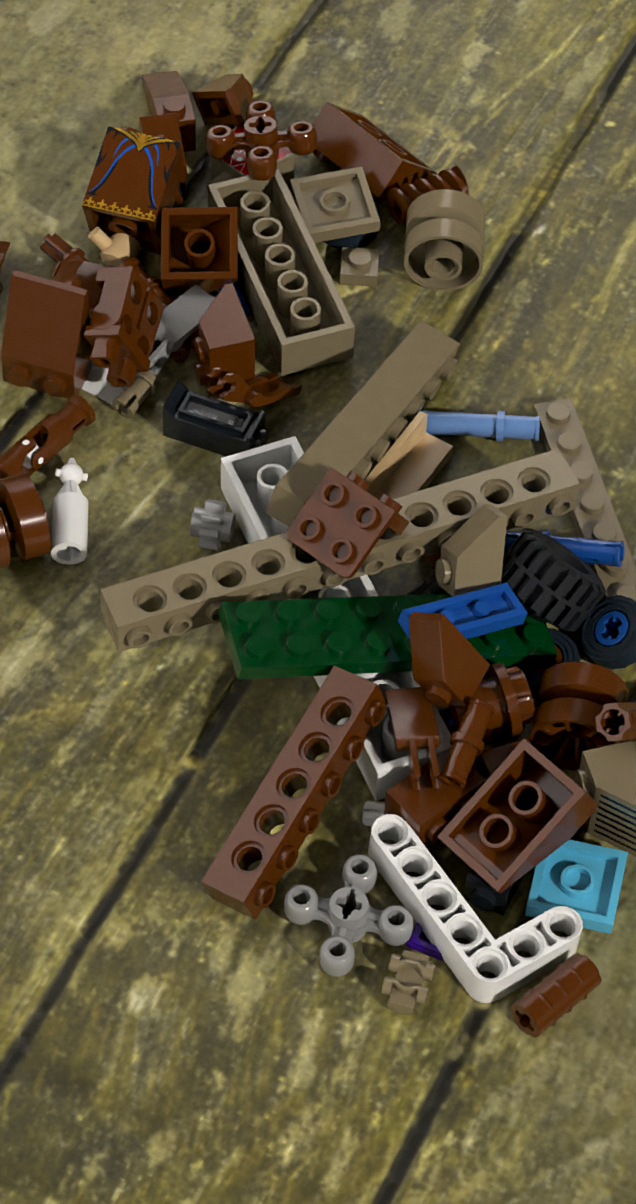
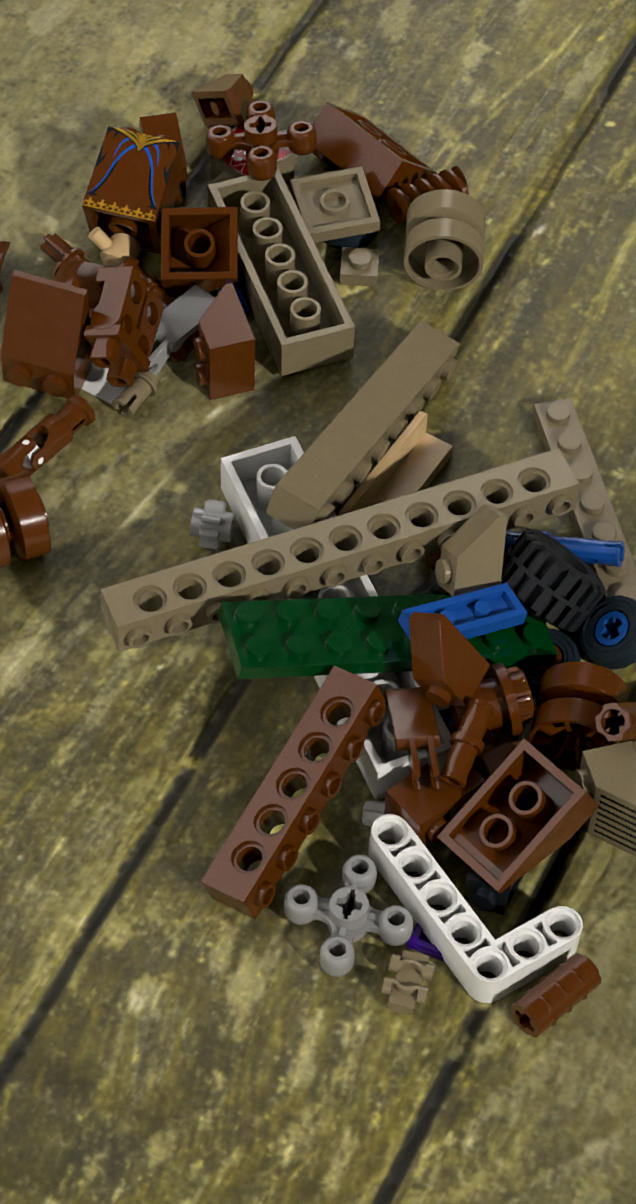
(70, 517): white wheel -> none
(168, 94): reddish brown slope -> none
(212, 423): black window -> none
(255, 392): reddish brown arm -> none
(344, 522): reddish brown bracket -> none
(483, 425): medium blue pin -> none
(581, 878): medium azure plate -> none

